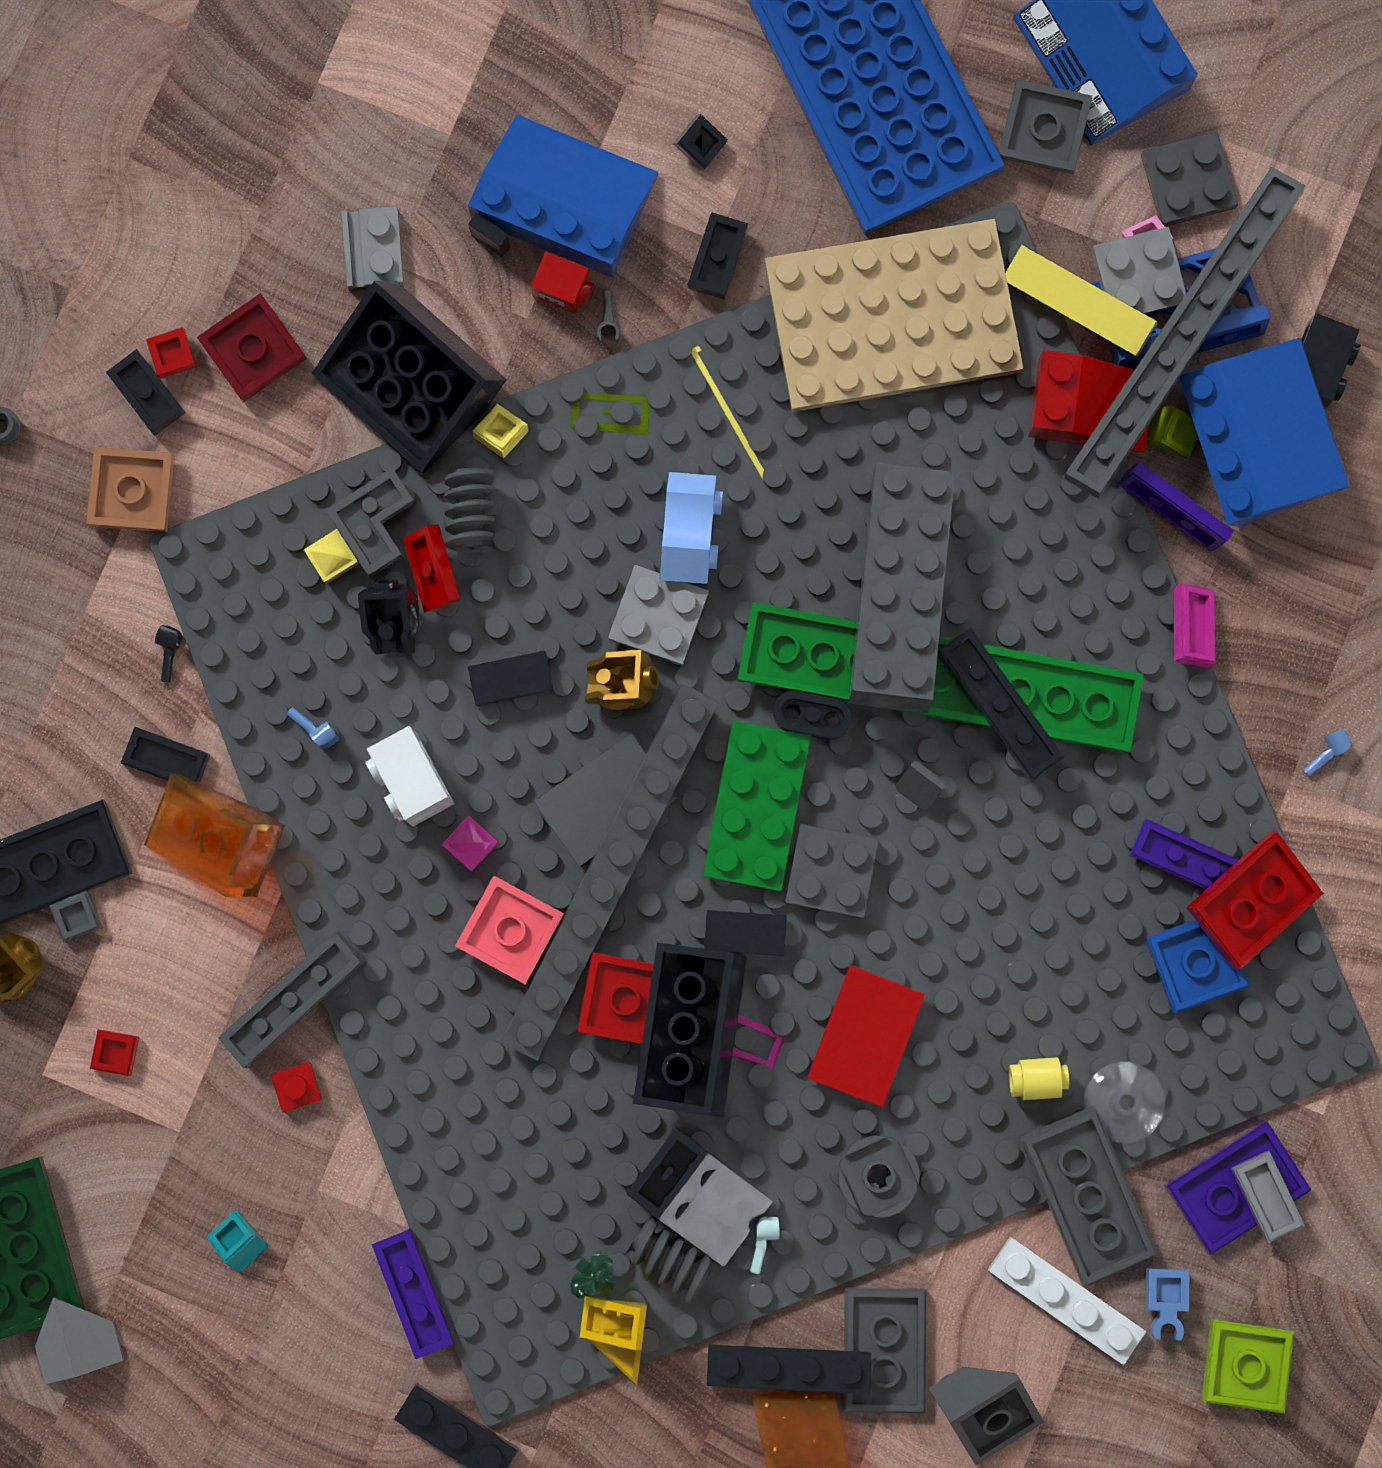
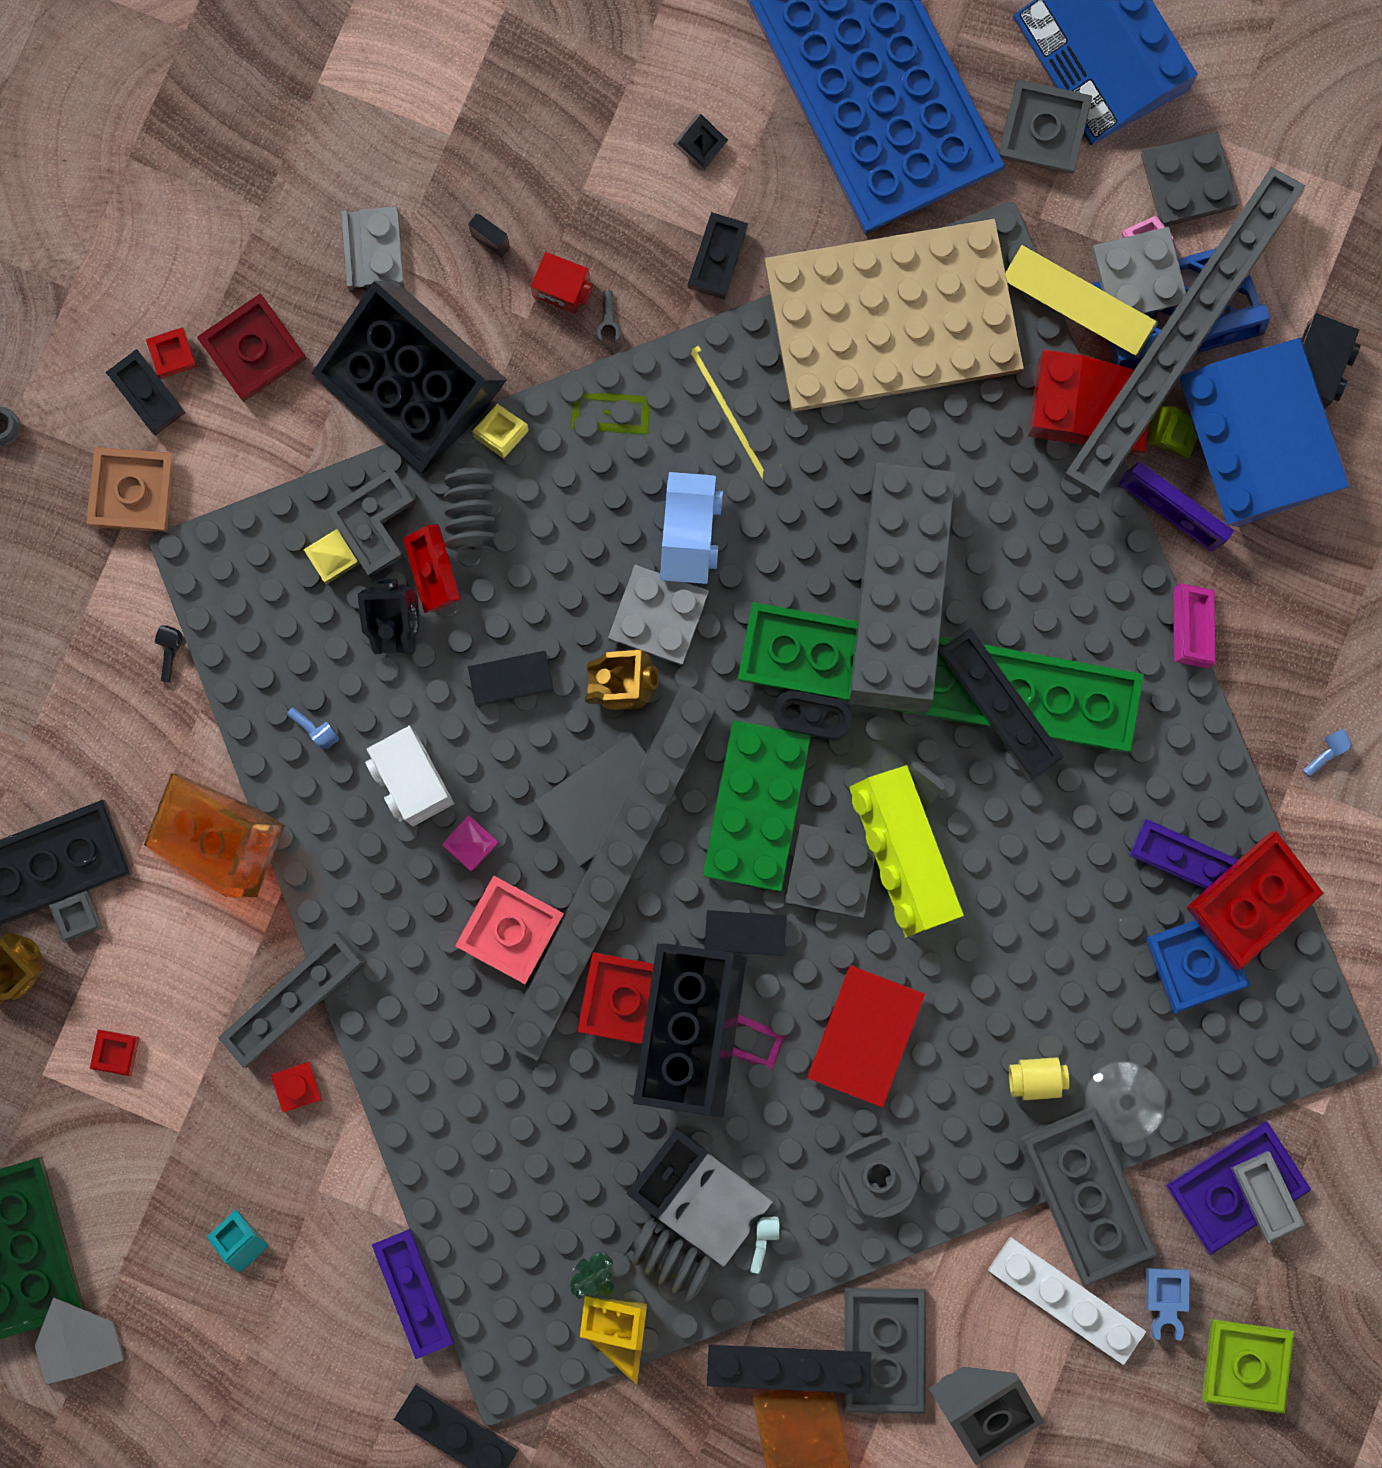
(163, 756): black tile -> none
(563, 194): blue slope -> none
(905, 851): none -> neon yellow brick

